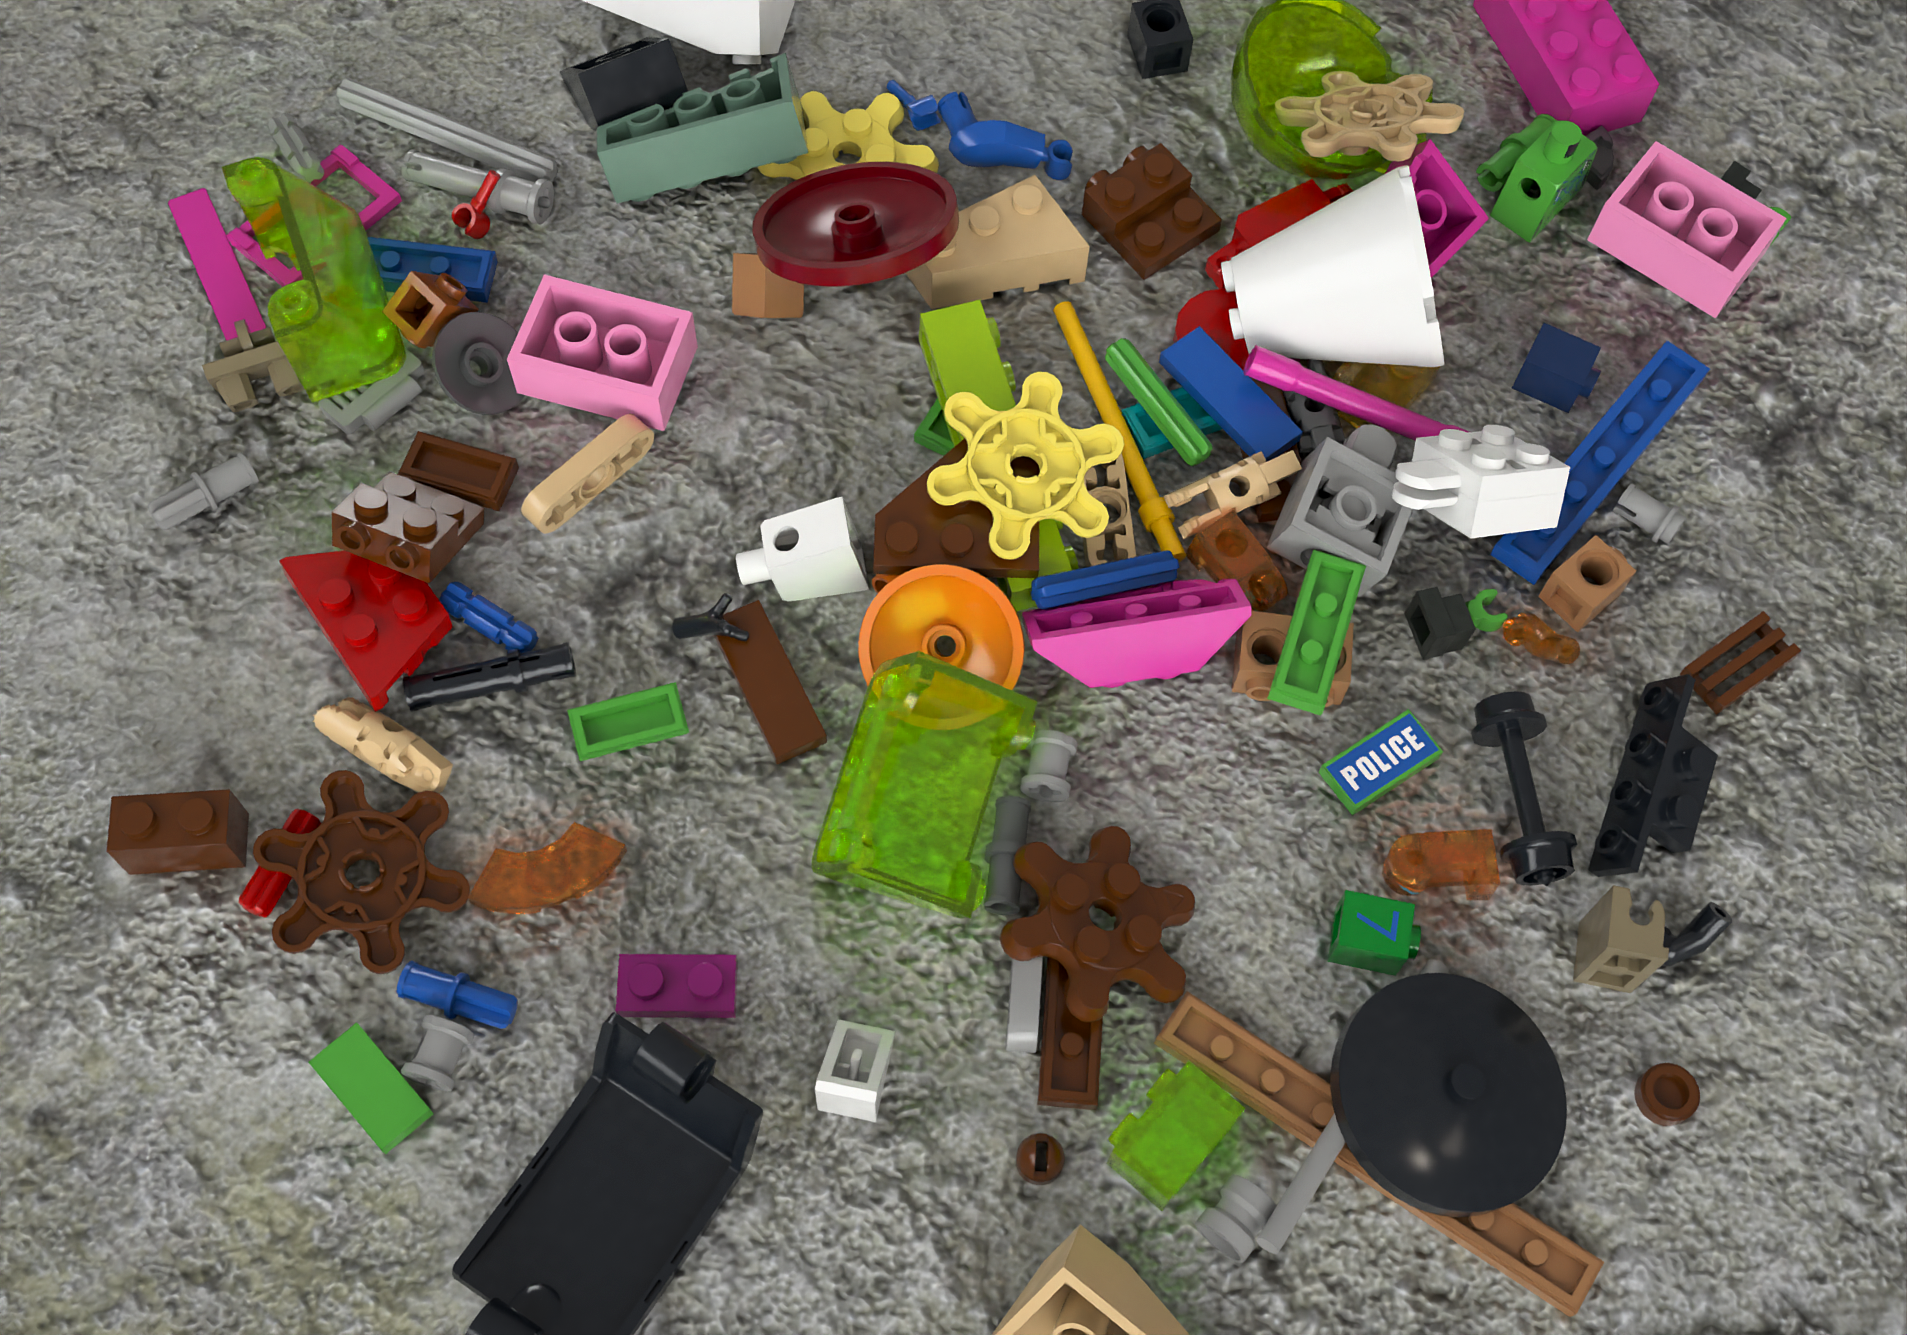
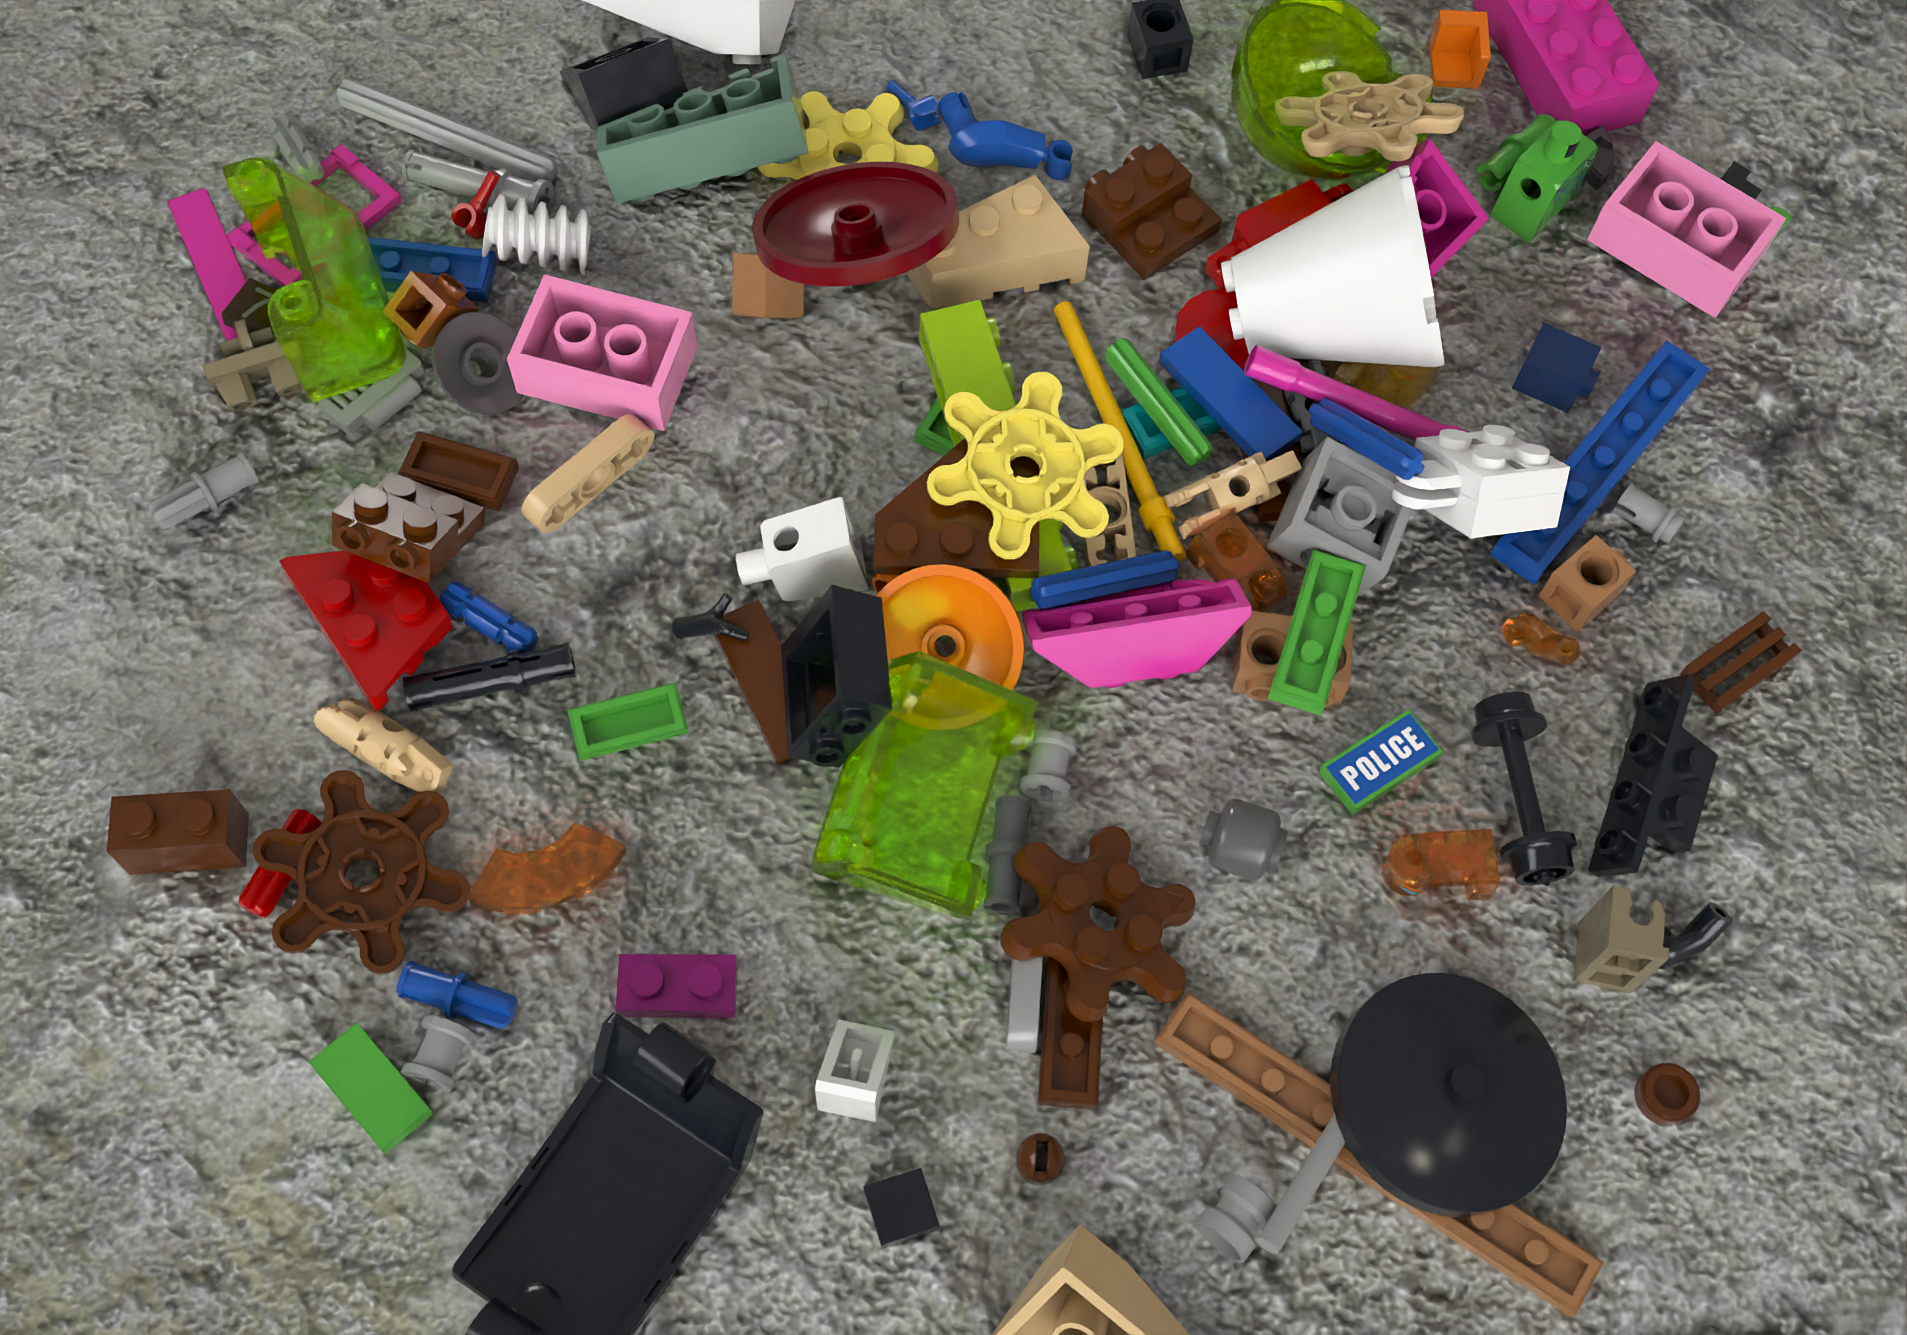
(251, 305): none -> dark brown tile
(537, 234): none -> white piece
(835, 679): none -> black window
(901, 1208): none -> black tile
(1173, 1134): clear neon green brick -> none
(1244, 839): none -> dark grey head
(1367, 439): none -> blue axle
(1373, 933): green brick -> none
(1449, 622): pearl dark grey piece -> none
(1459, 49): none -> orange panel

